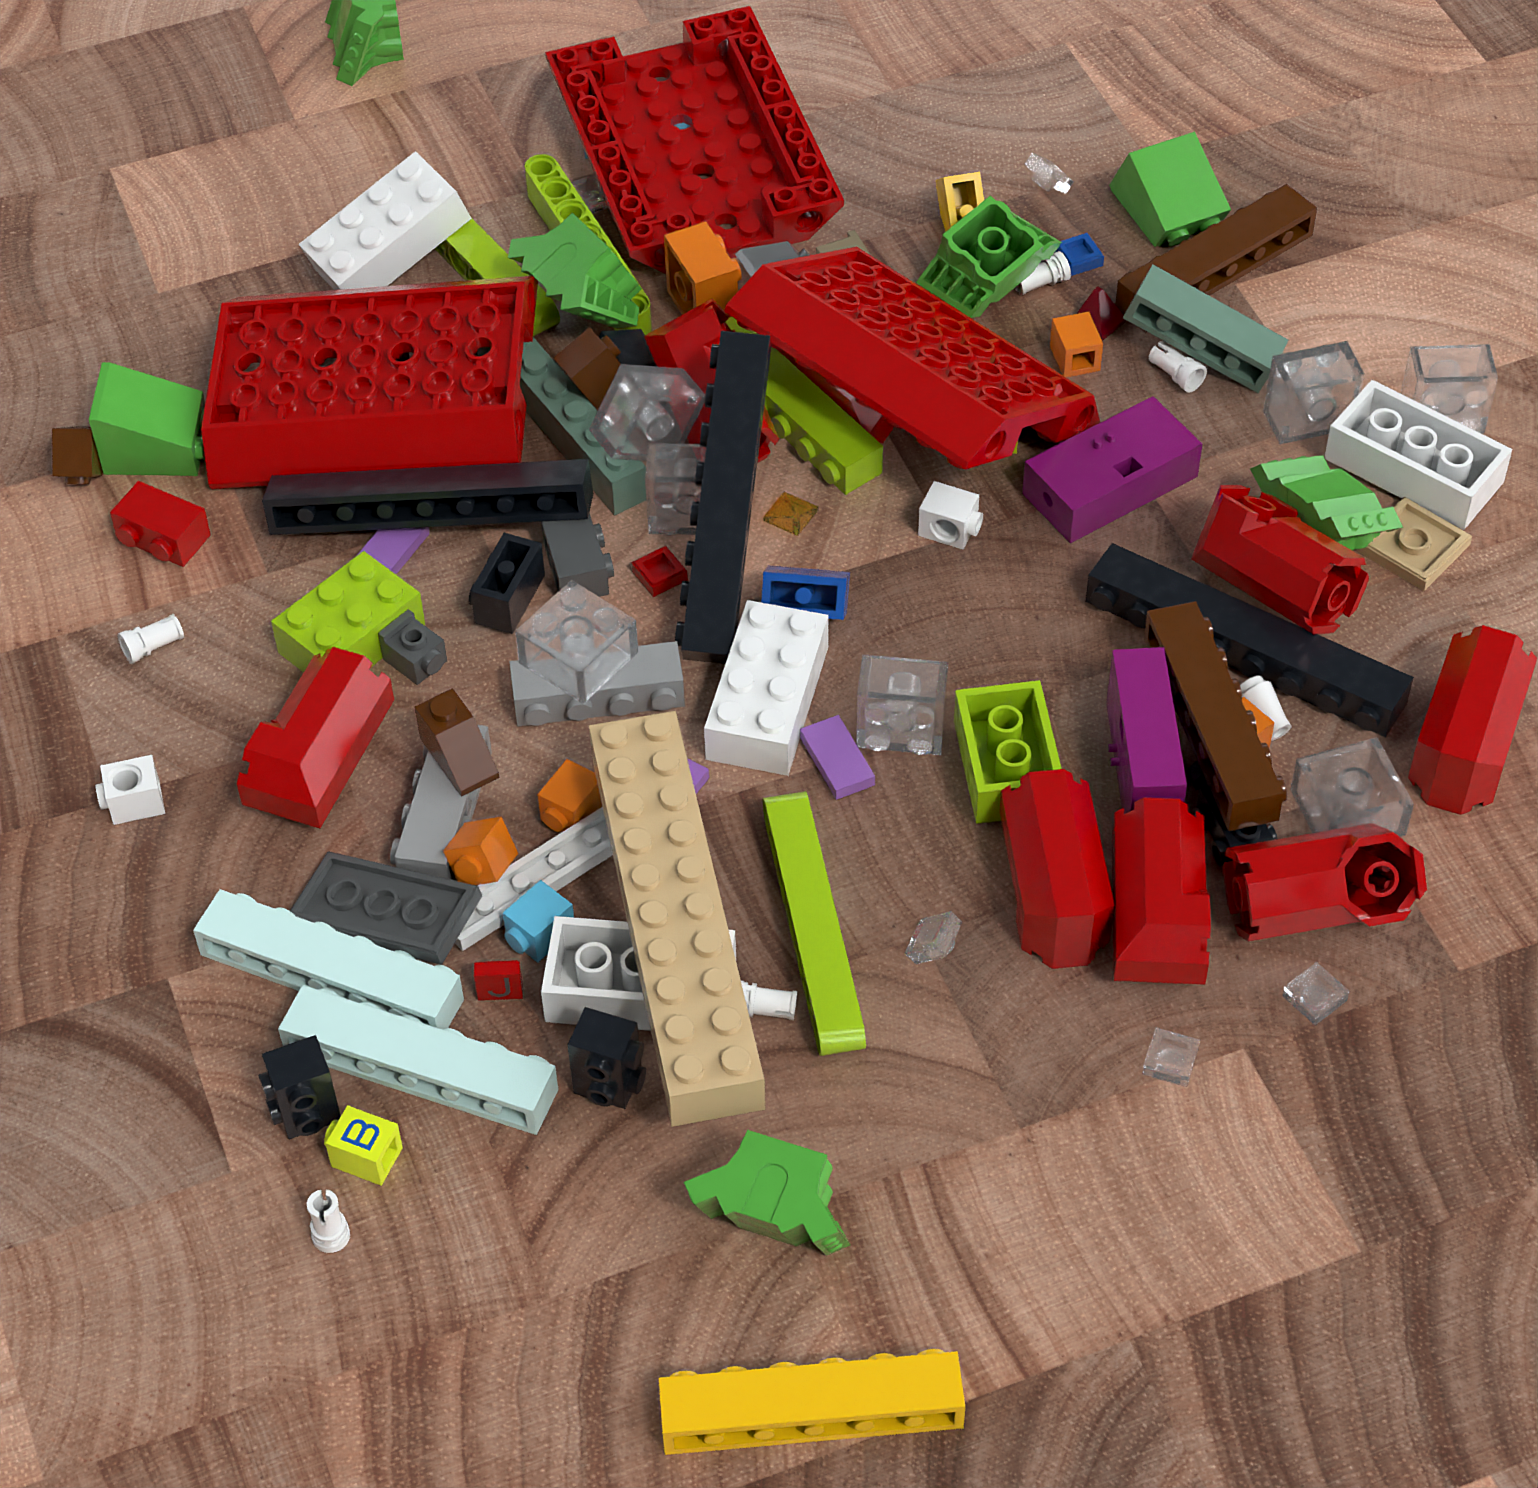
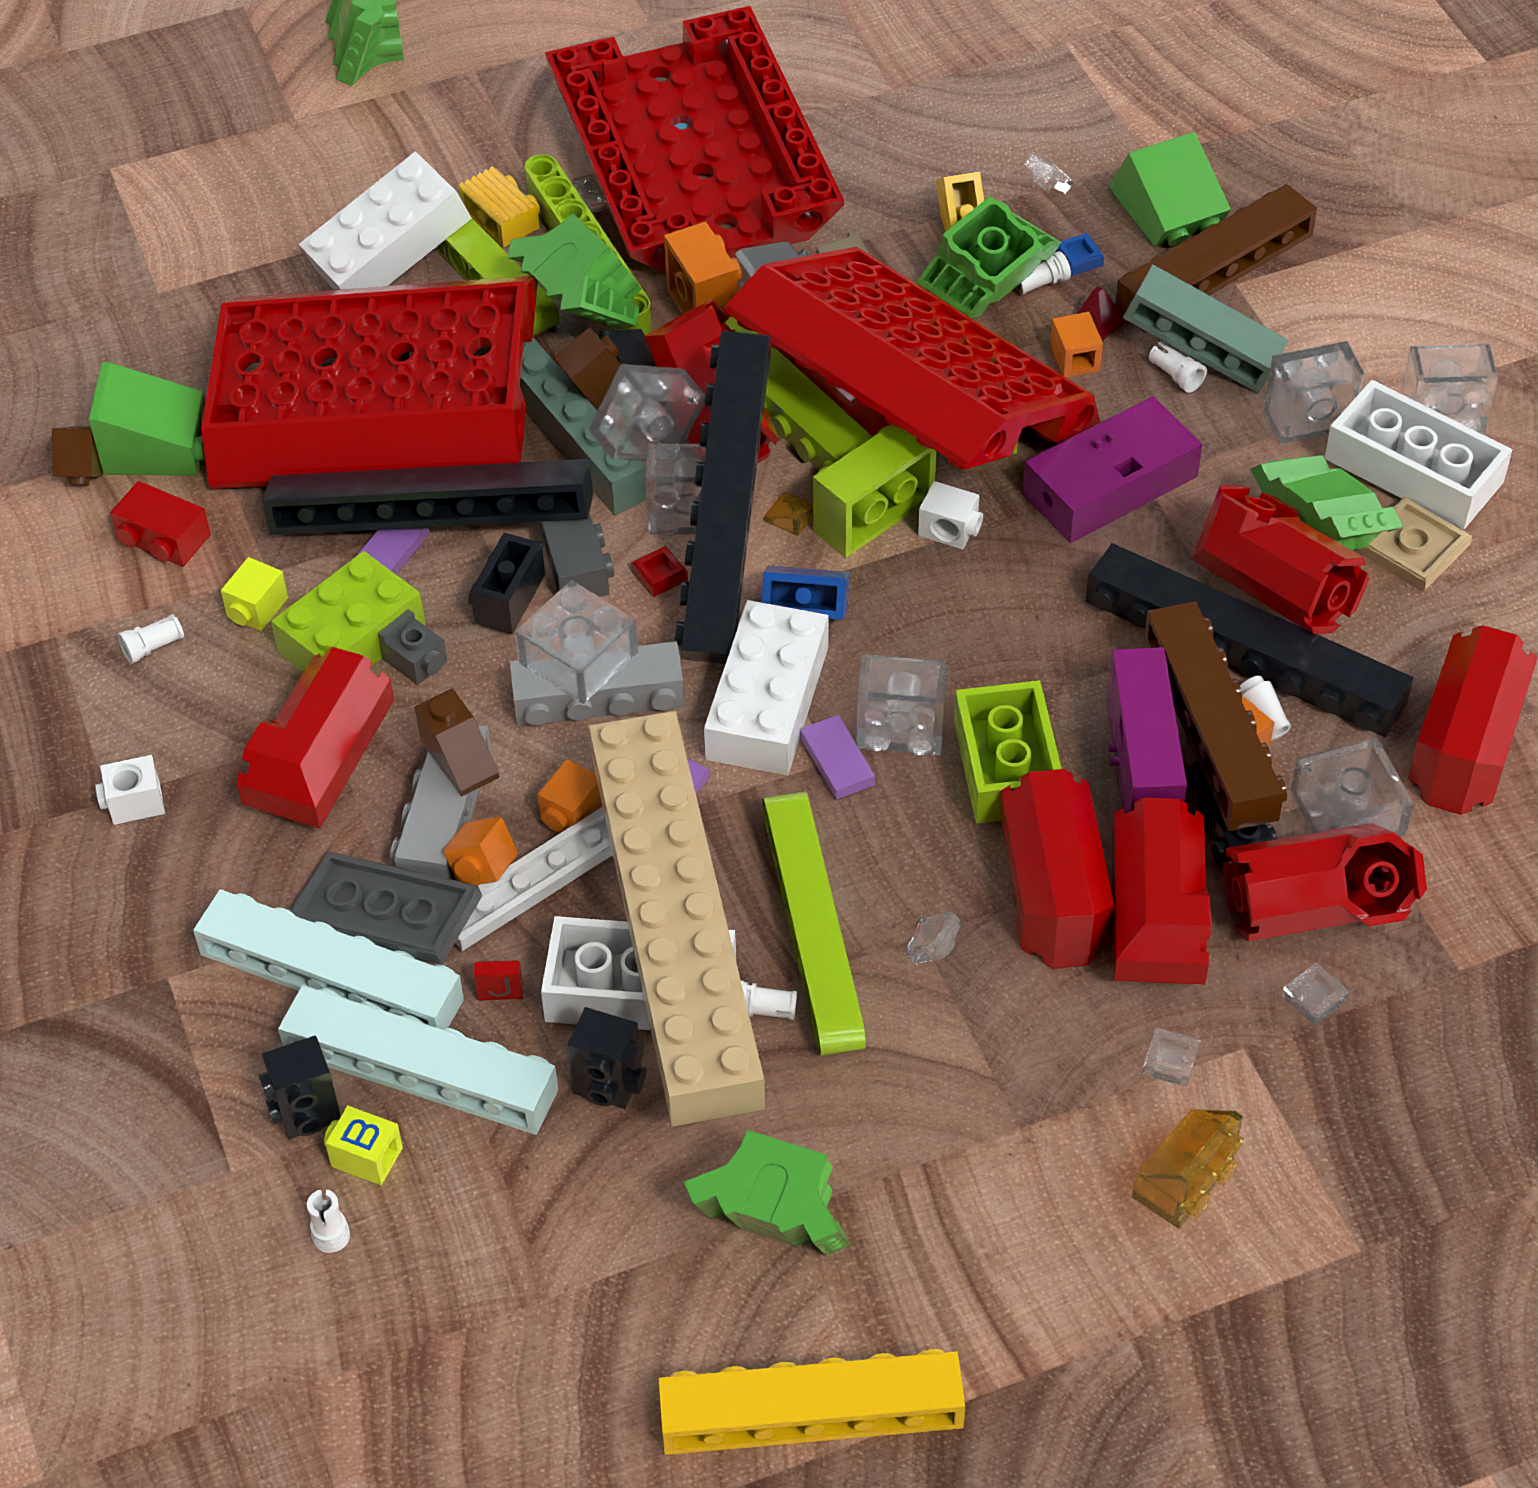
(254, 594): none -> neon yellow brick
(500, 206): none -> yellow brick
(531, 920): medium azure brick -> none
(871, 489): none -> lime brick
(1189, 1165): none -> clear yellow slope

